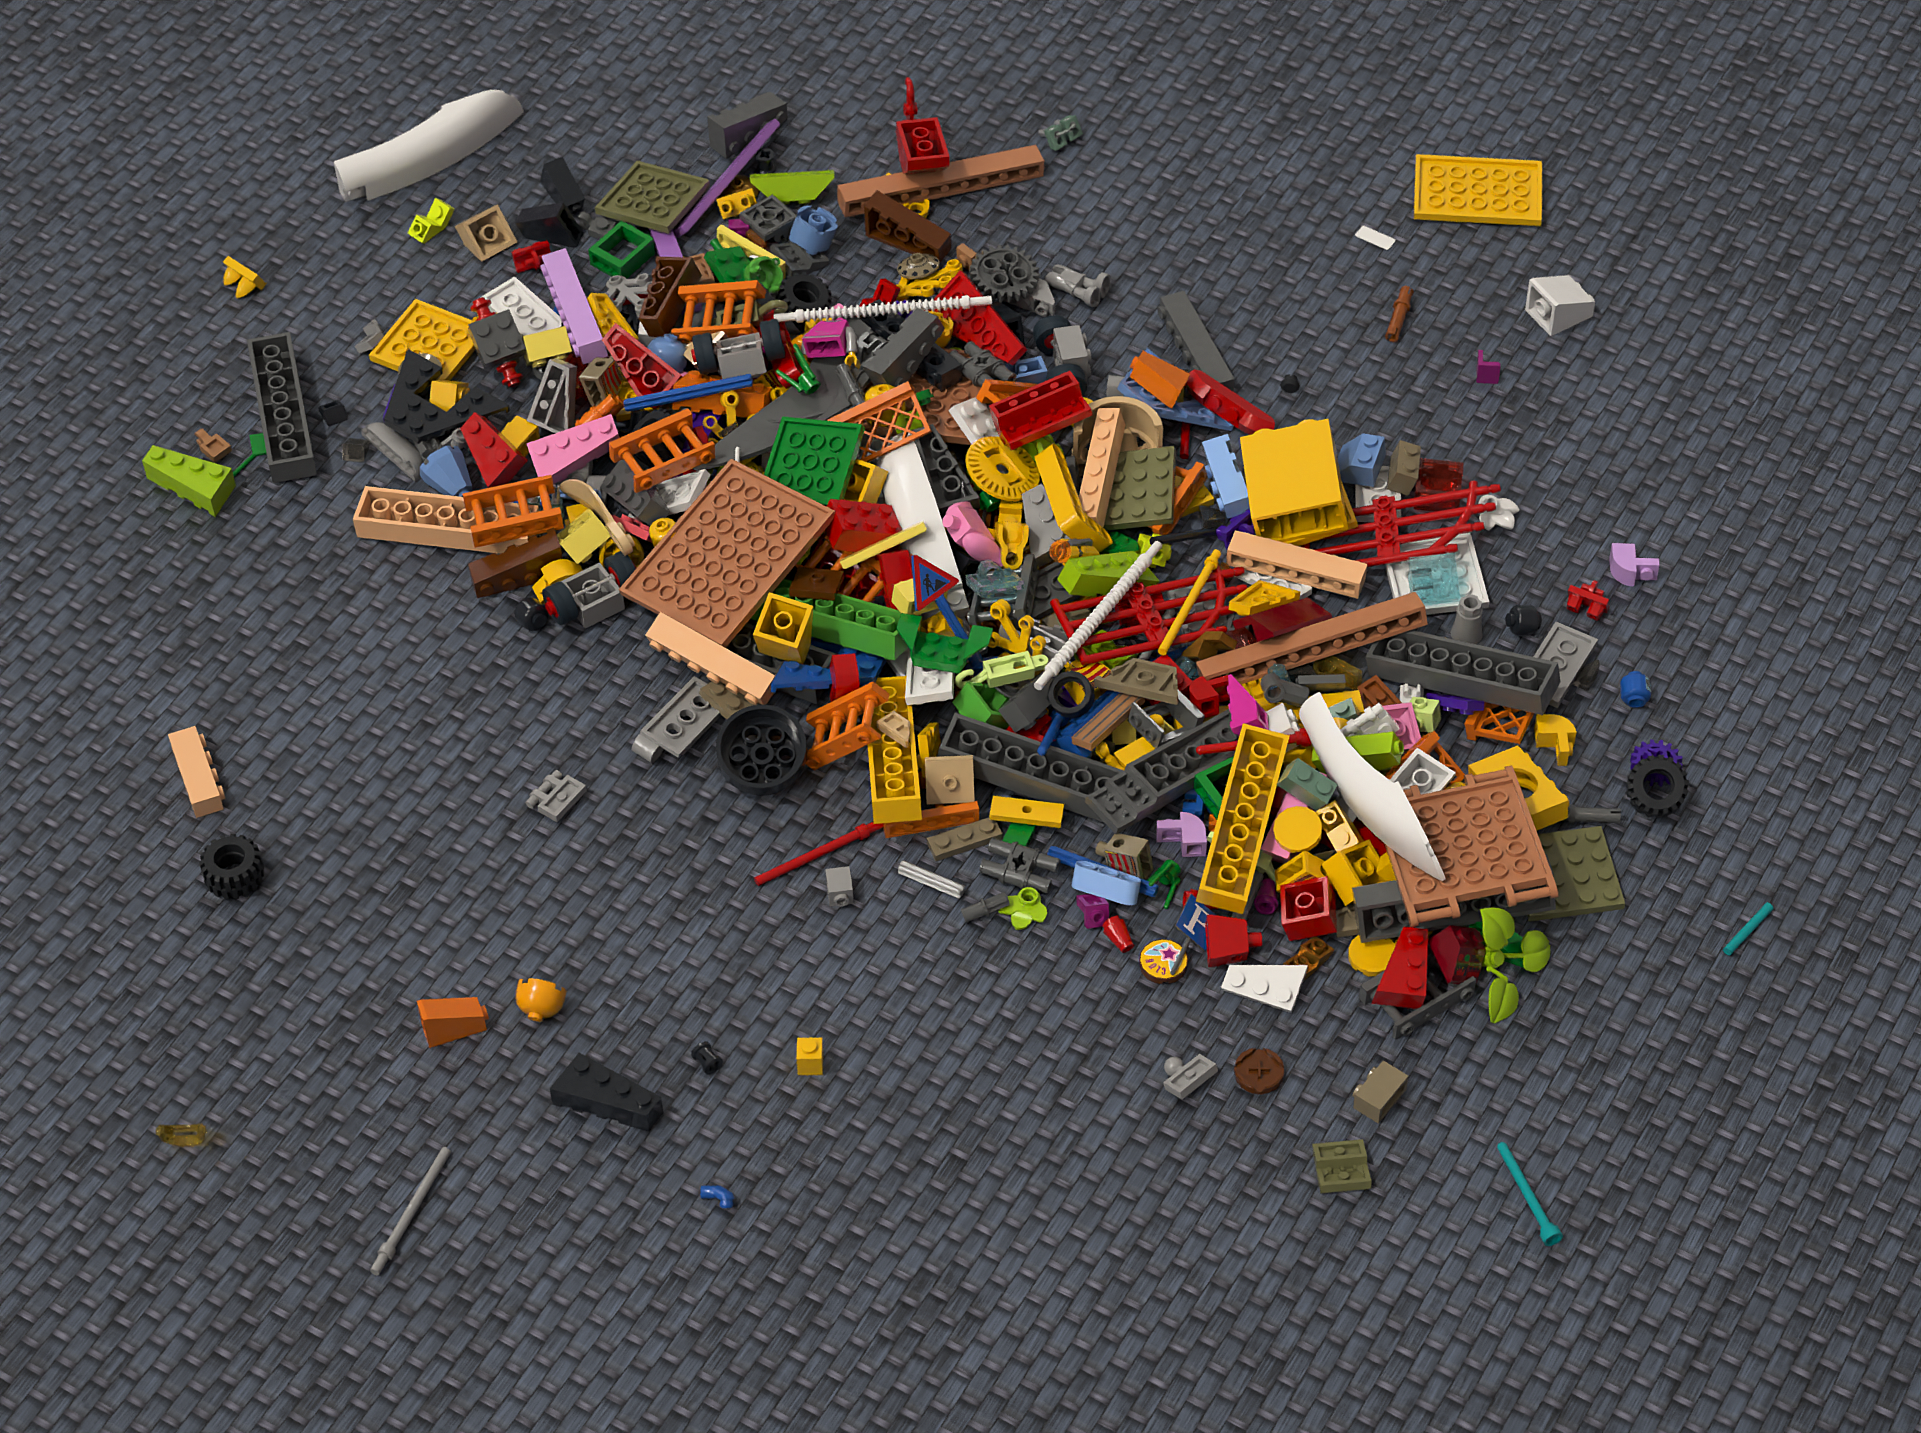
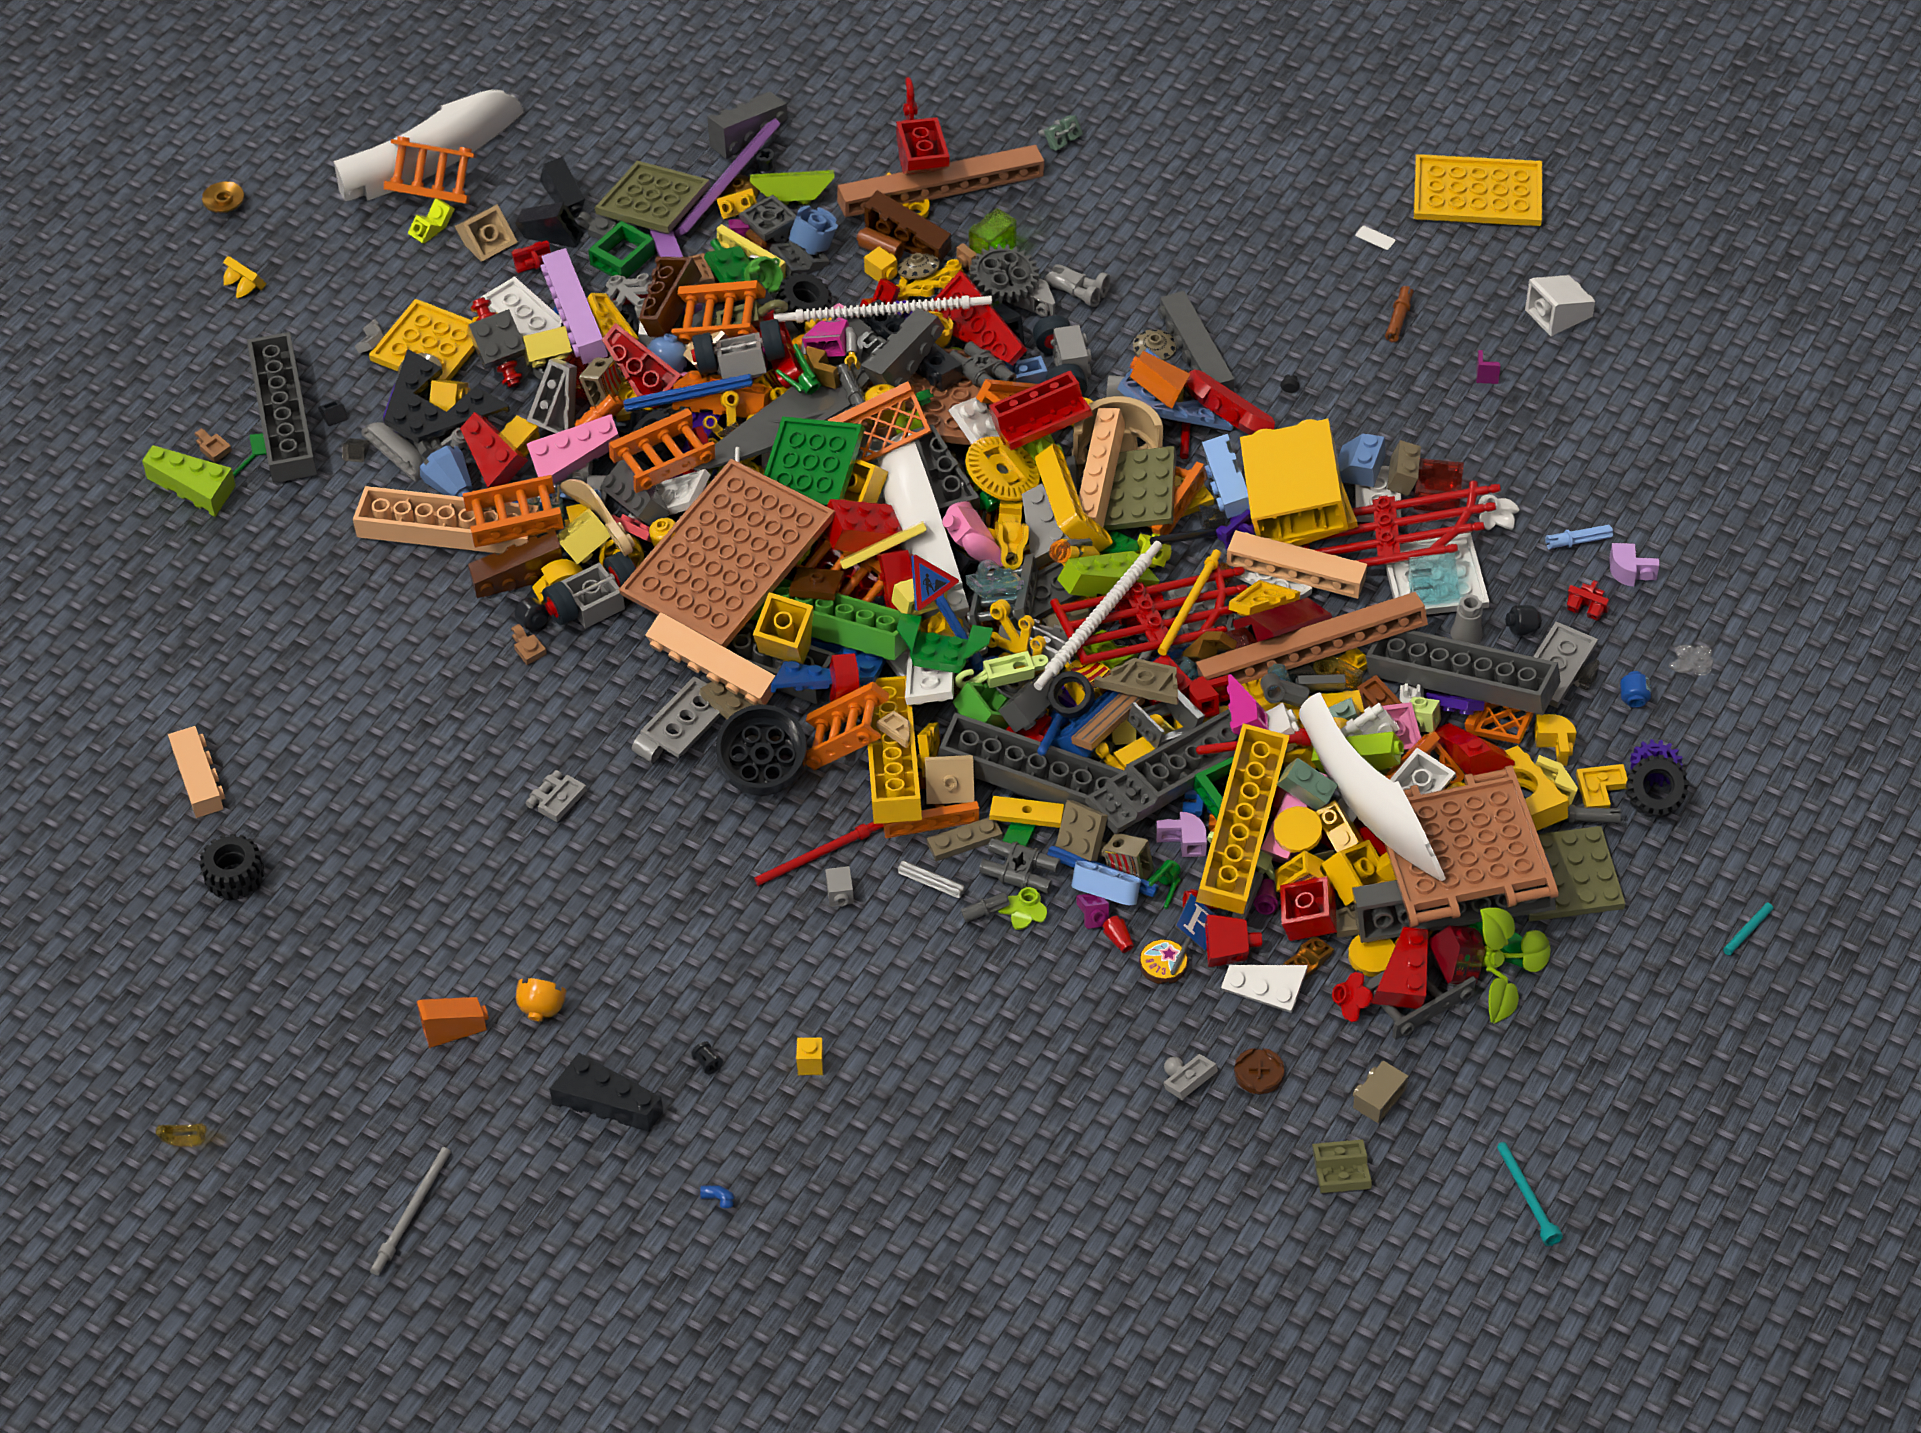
(223, 197): none -> pearl gold dish
(417, 186): none -> orange fence
(529, 647): none -> medium nougat plate
(819, 365): none -> pearl gold slope
(871, 239): none -> dark orange brick
(880, 264): none -> yellow brick
(993, 230): none -> clear neon green brick
(1081, 830): none -> dark tan plate
(1157, 341): none -> dark tan dish
(1352, 996): none -> red plate
(1355, 658): none -> yellow tile
(1472, 752): none -> red wedge
(1557, 773): none -> light yellow slope
(1570, 538): none -> light blue axle
(1596, 781): none -> yellow plate
(1692, 659): none -> clear plate

